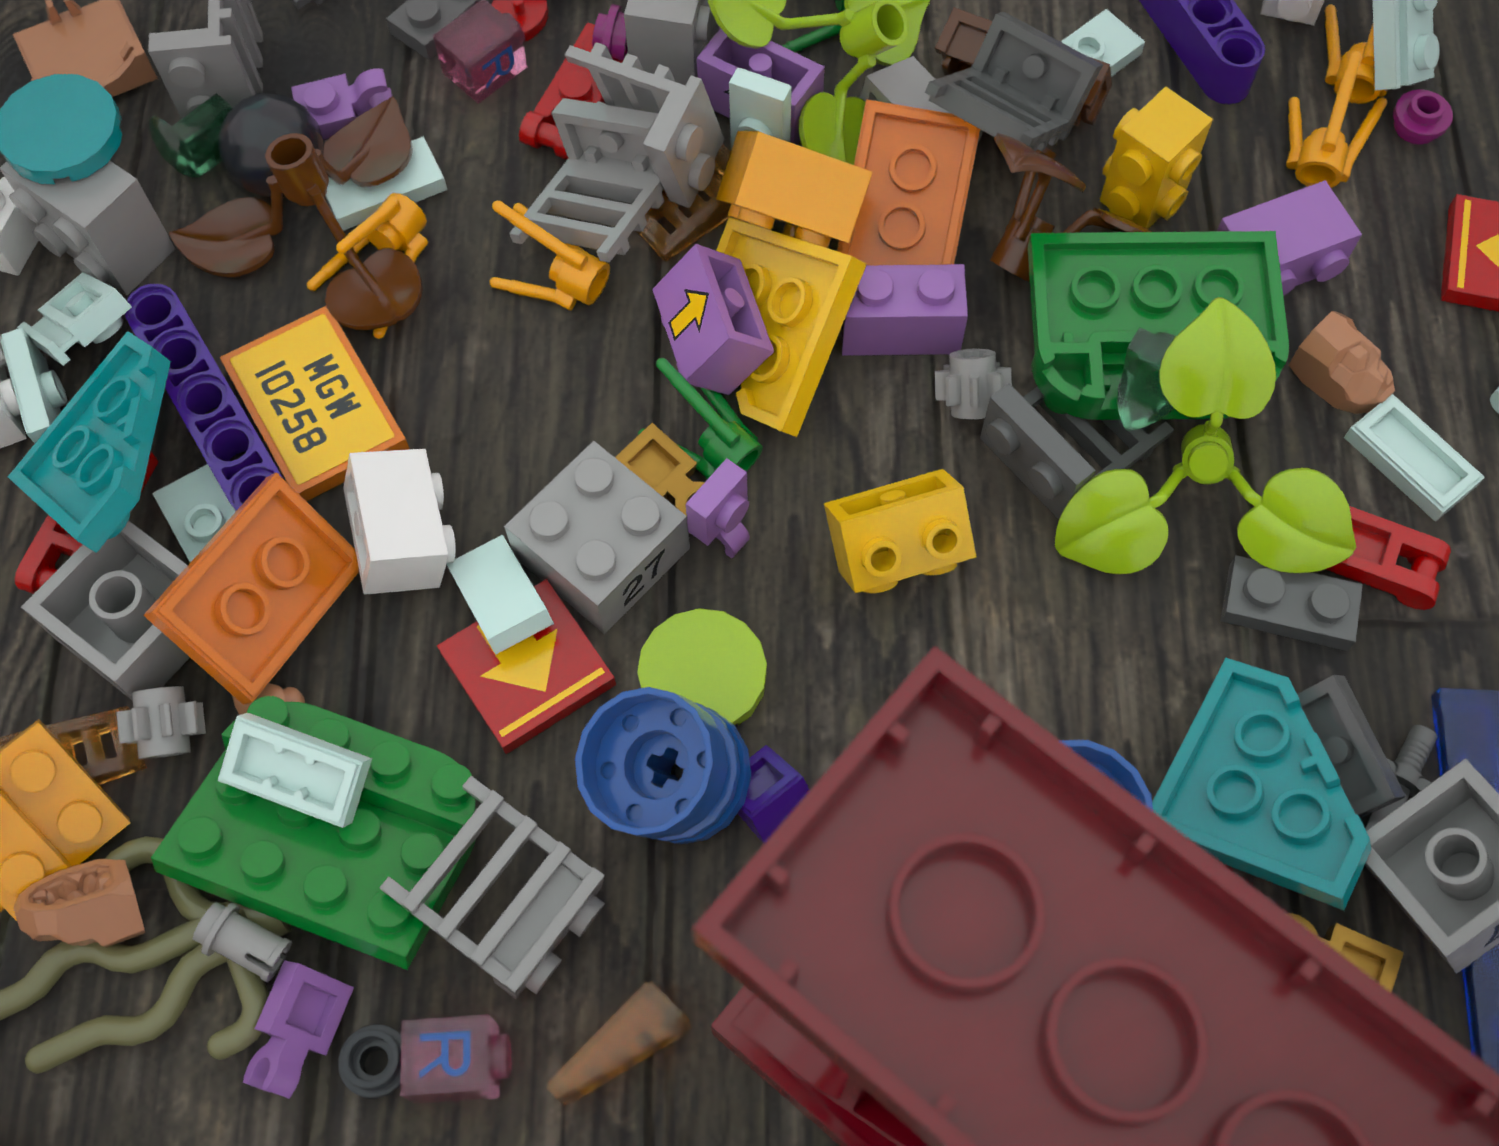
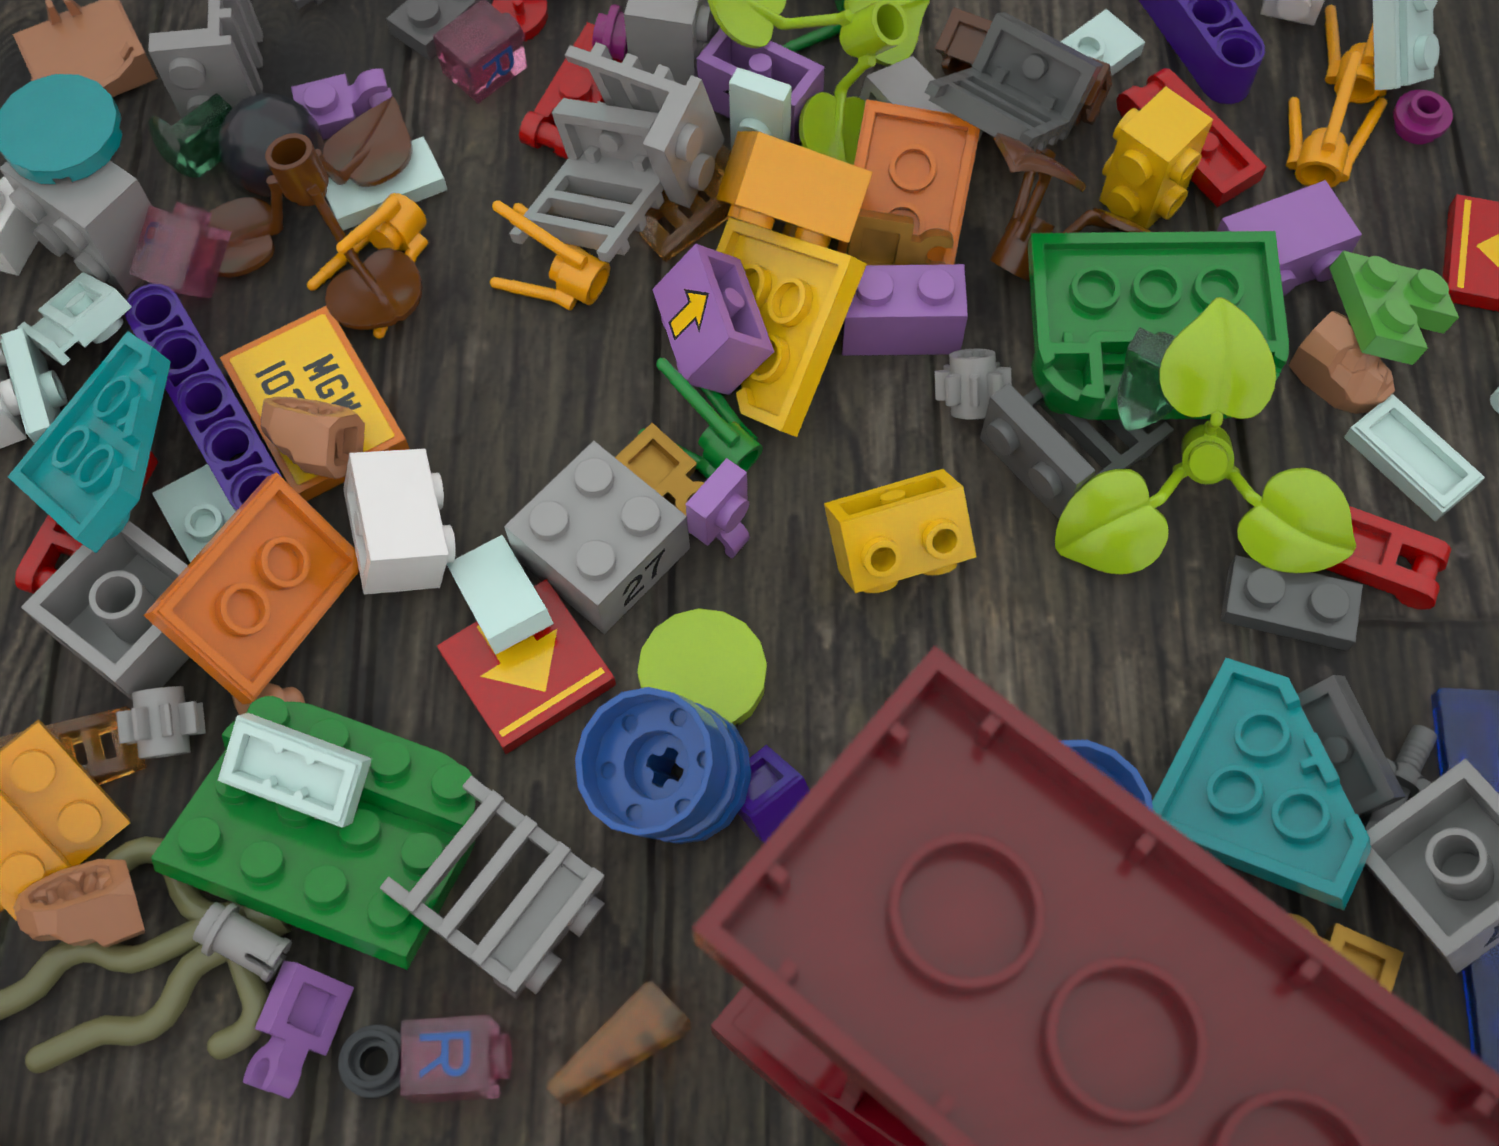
(180, 250): none -> clear pink brick
(313, 433): none -> nougat rock
(890, 240): none -> pearl gold plate
(1226, 161): none -> red plate
(1391, 305): none -> bright green plate

